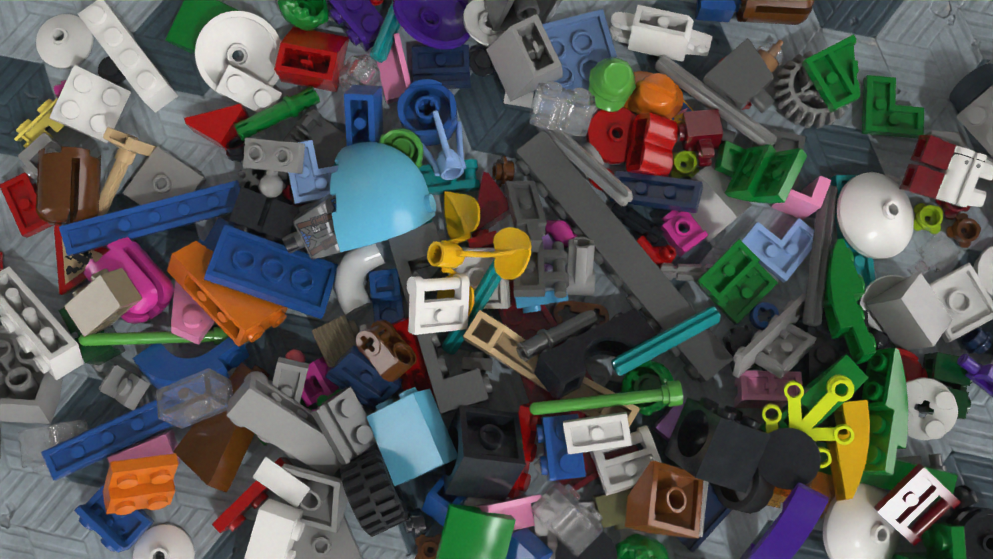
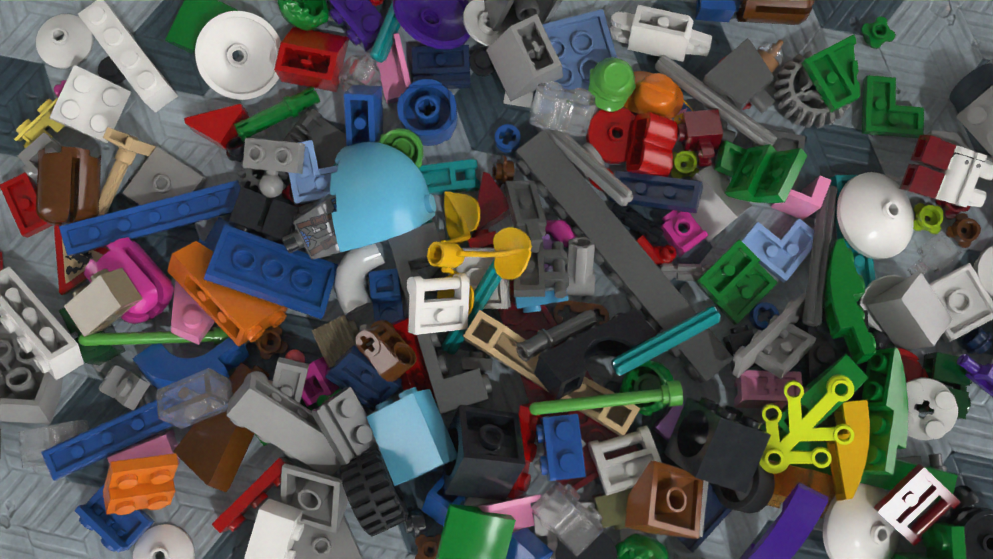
(247, 90): white plate -> none
(279, 345): none -> reddish brown plate
(281, 482): white sticker -> none
(449, 163): light blue plant -> none
(502, 131): none -> blue bush
(597, 433): white plate -> none
(789, 458): black sticker -> none
(872, 38): none -> green plate

